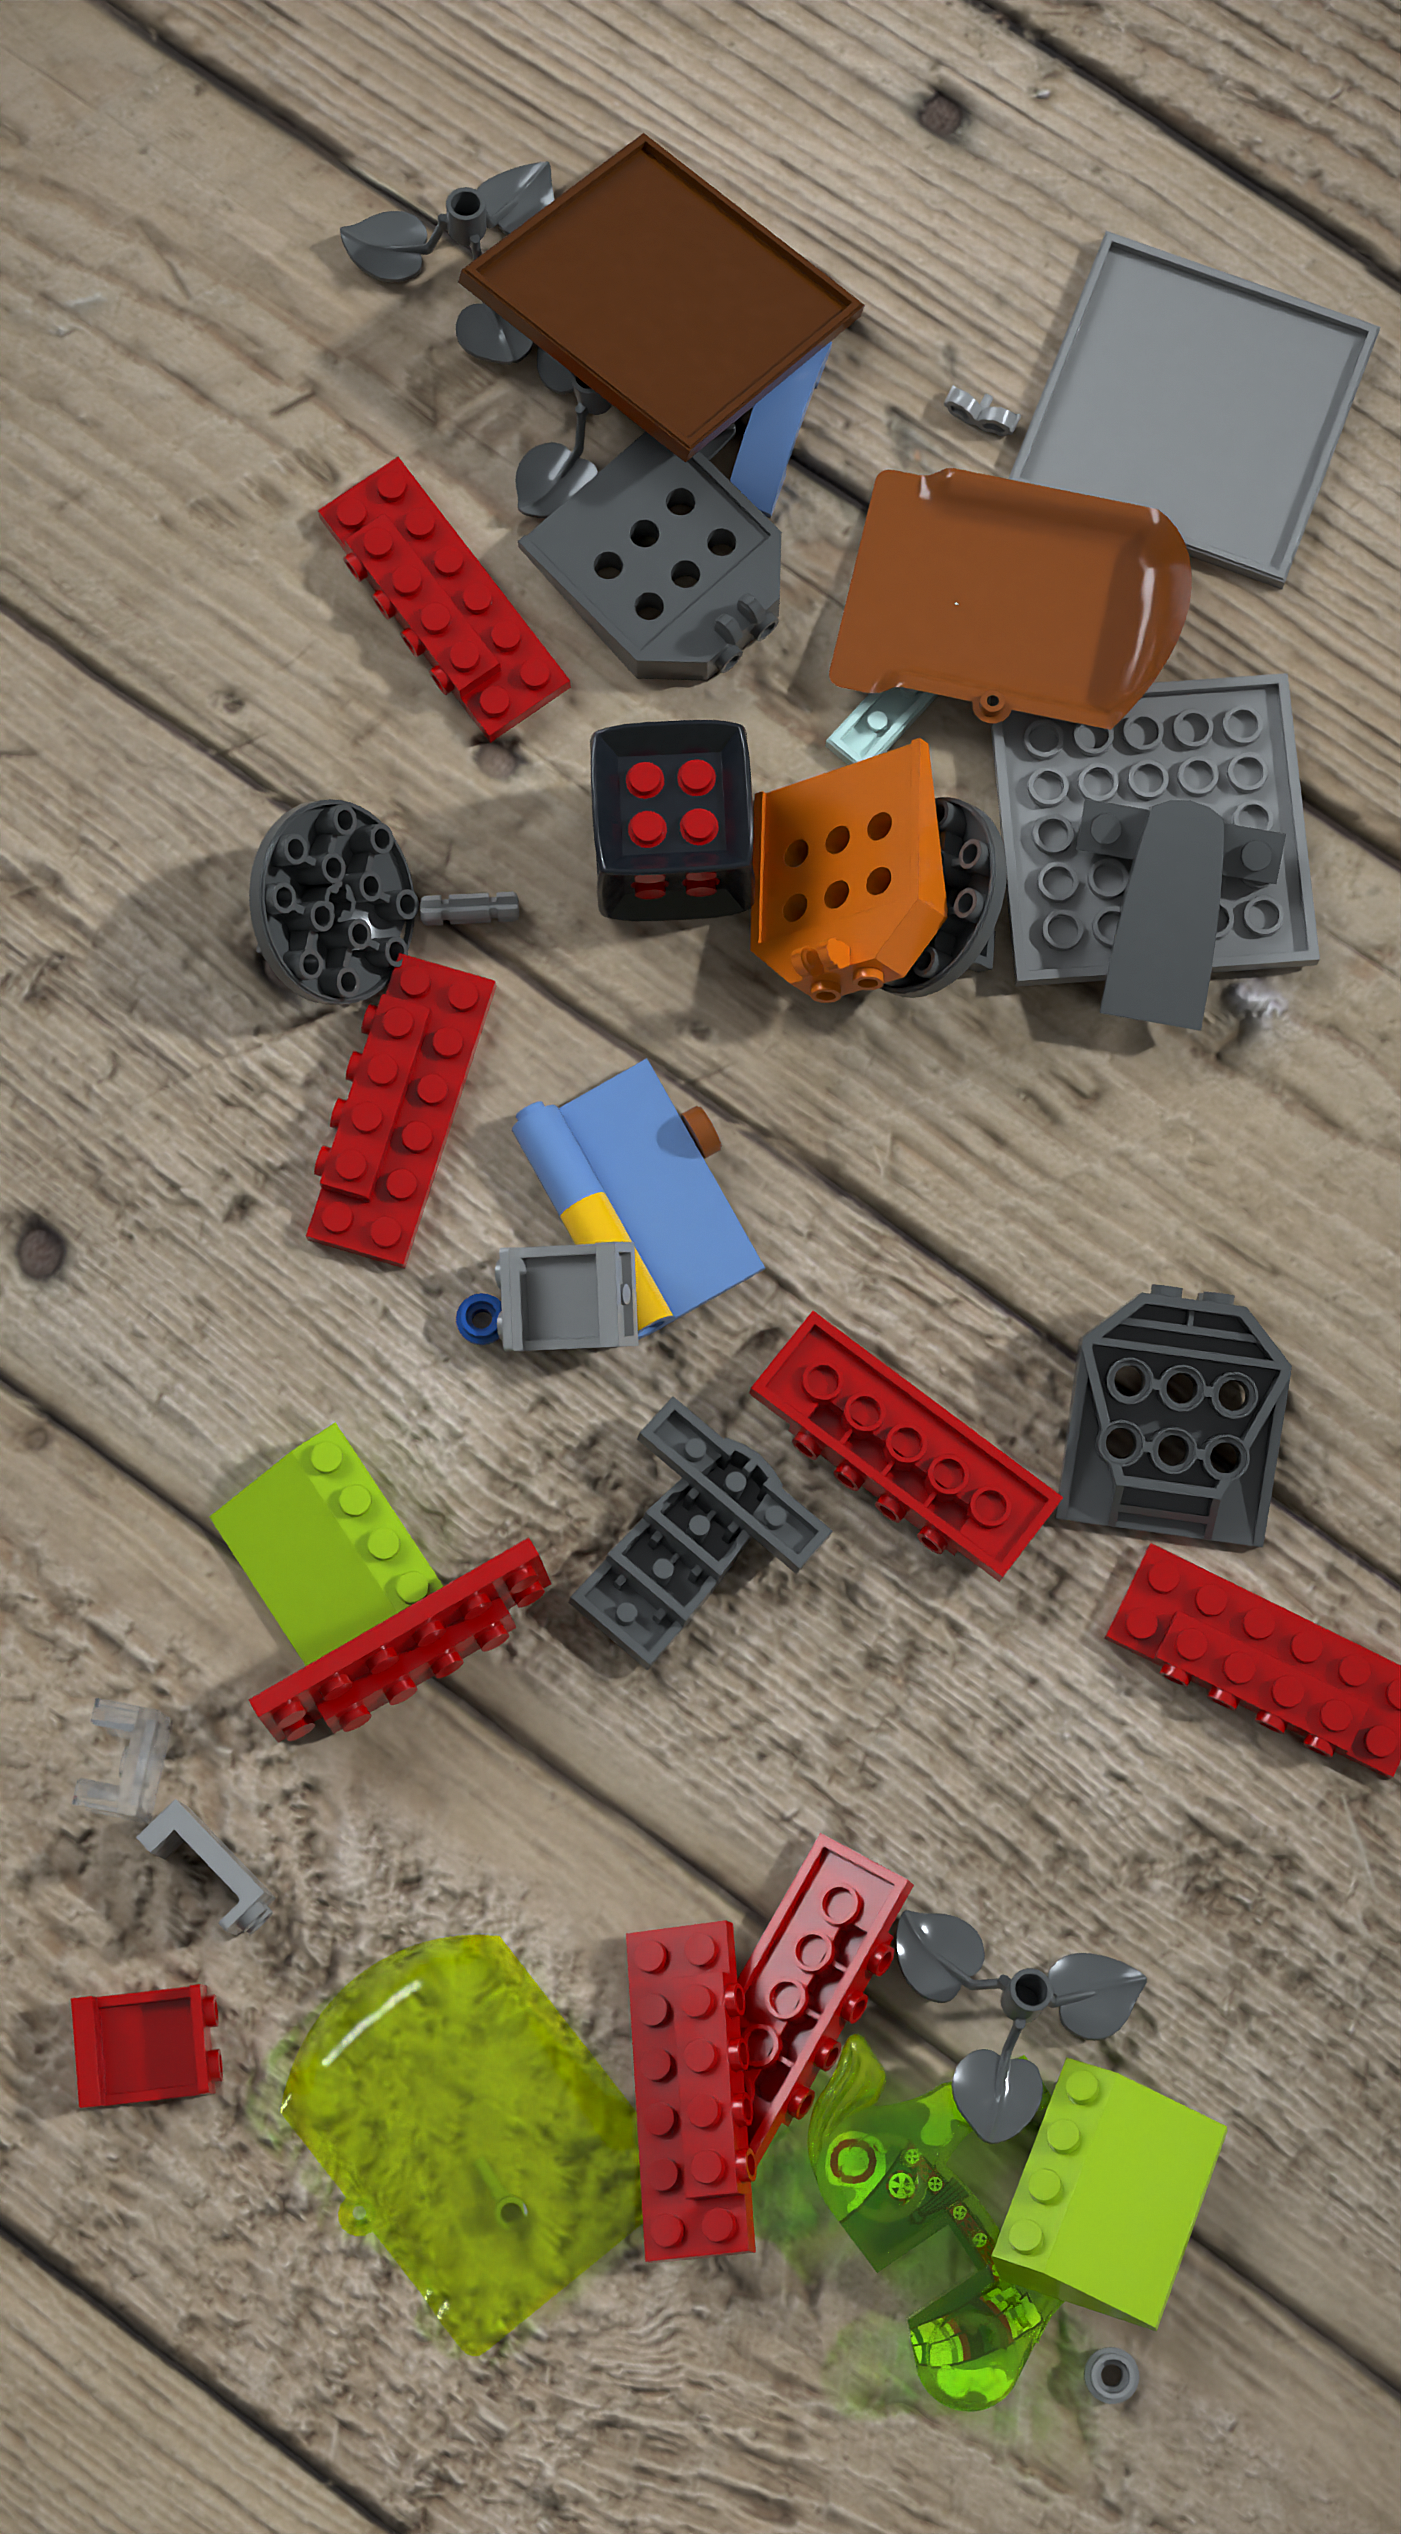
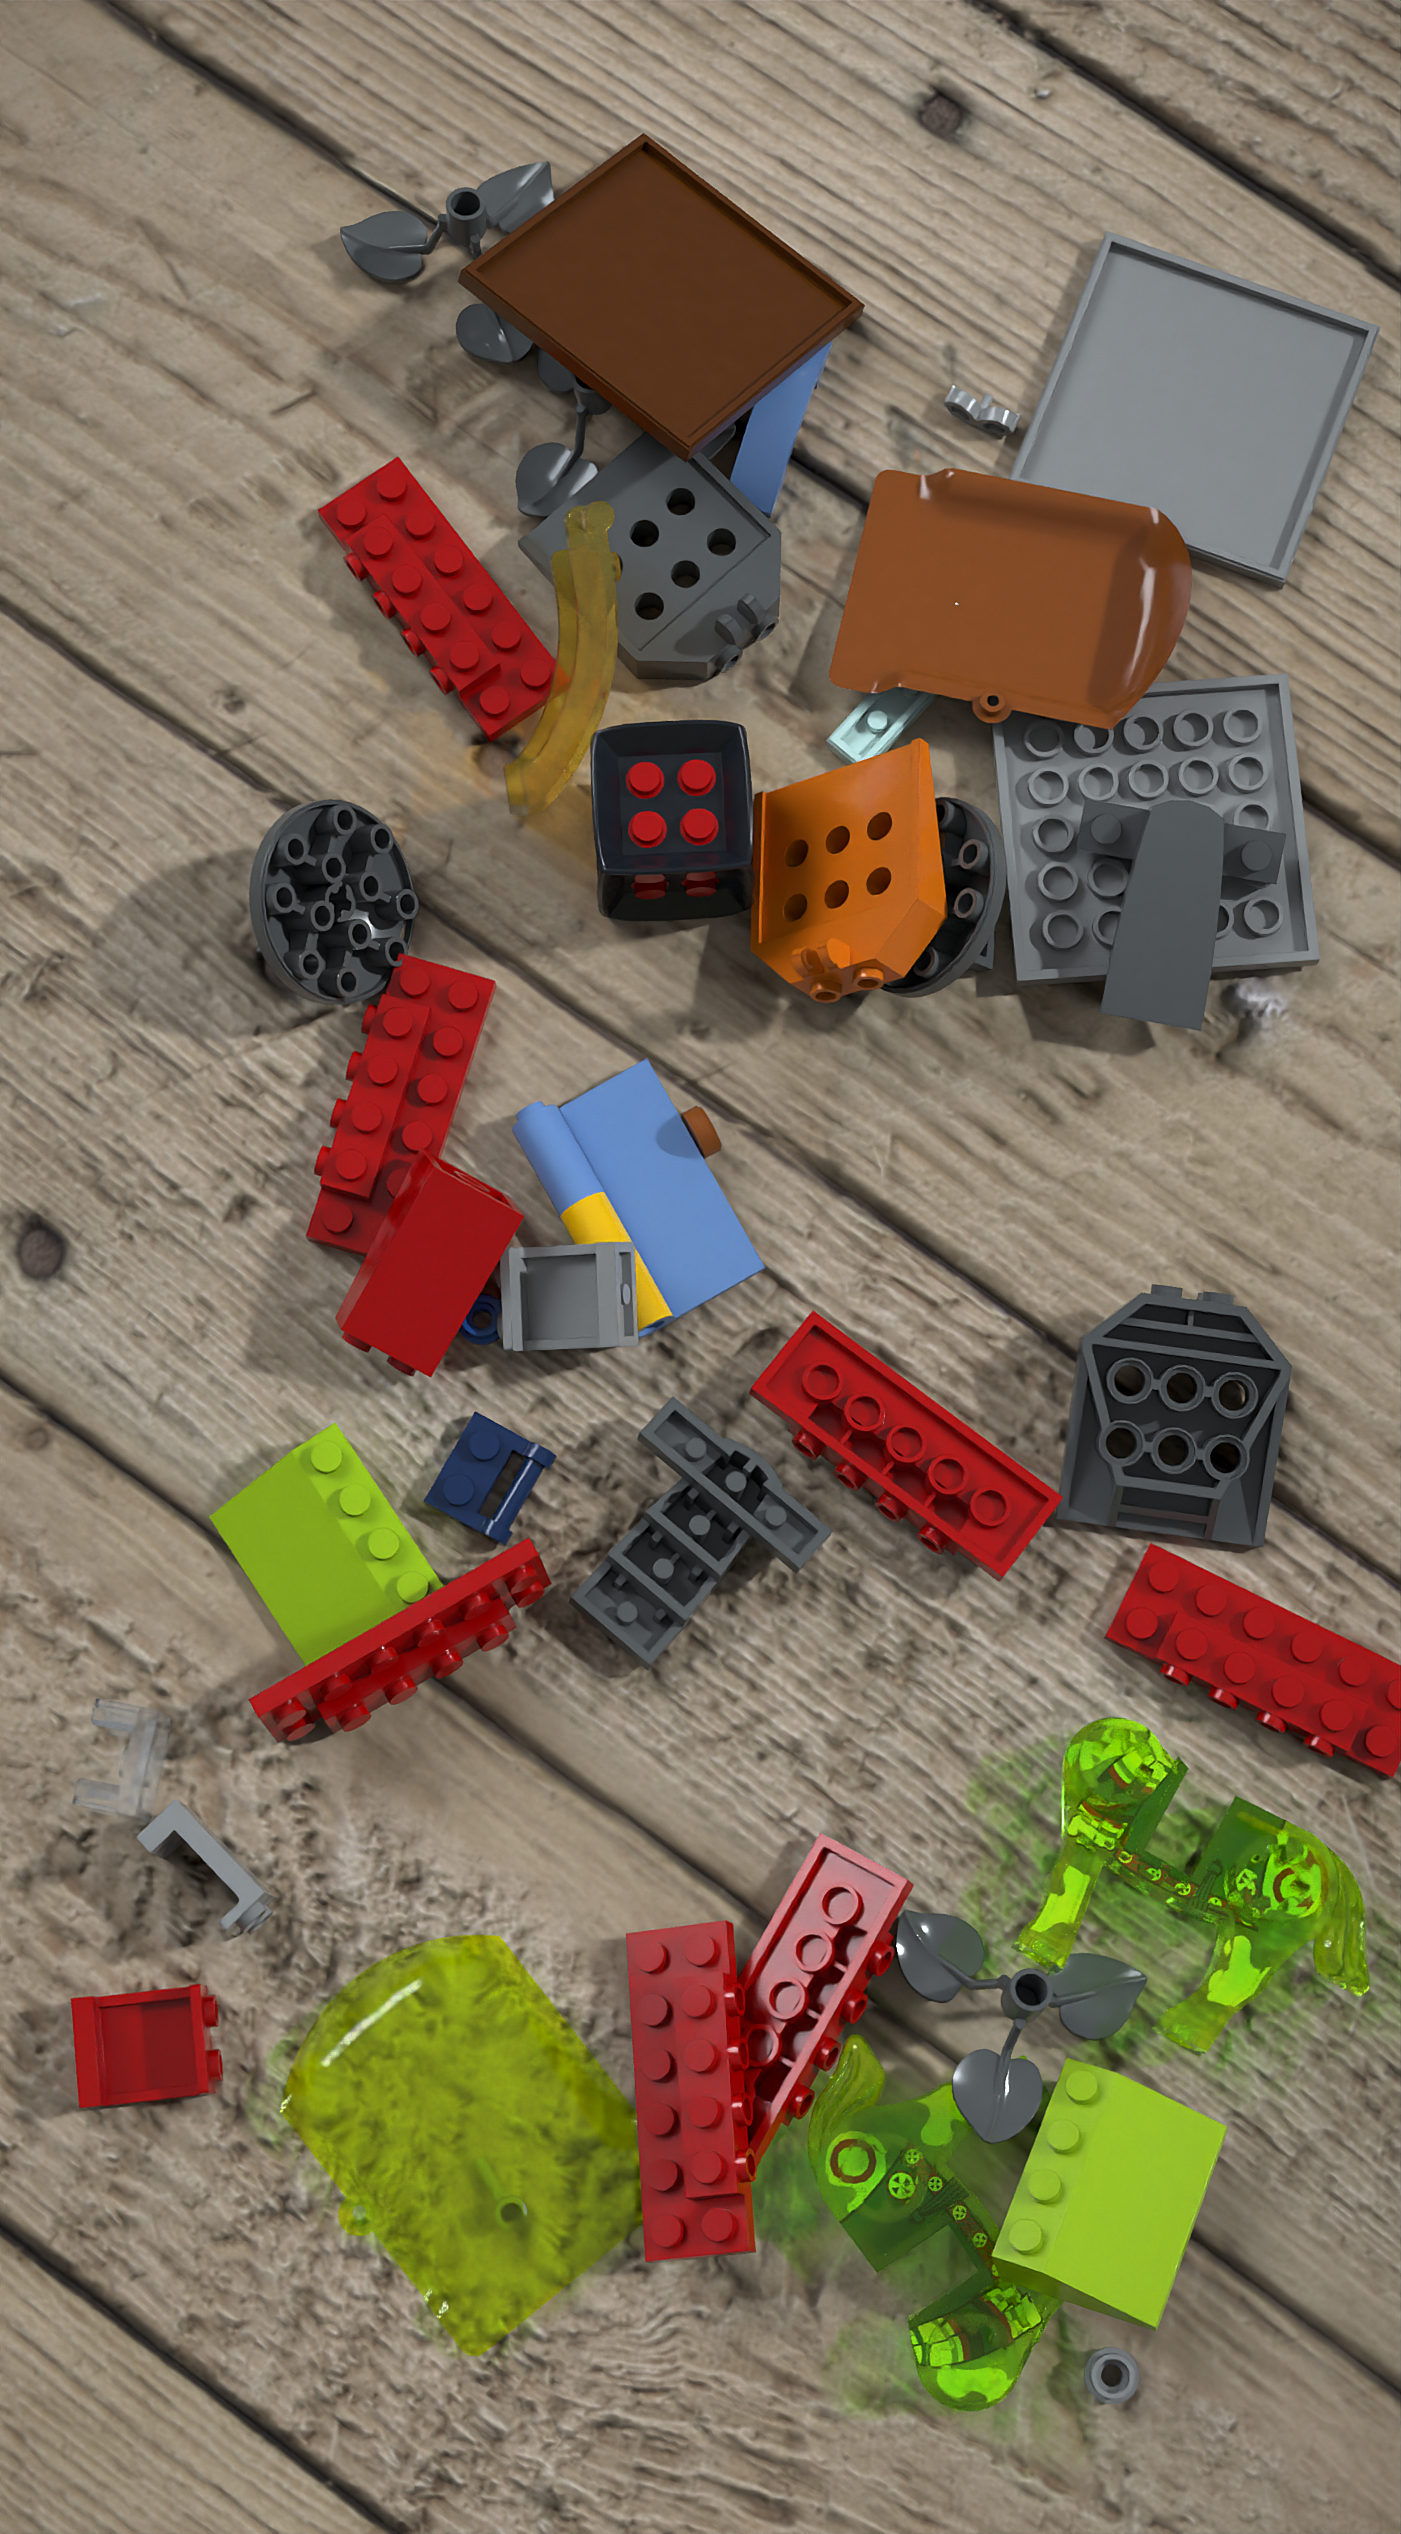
(427, 1264): none -> red slope
(469, 908): light grey axle -> none
(474, 1471): none -> dark blue plate
(584, 662): none -> clear yellow windscreen
(1254, 1880): none -> clear neon green animal

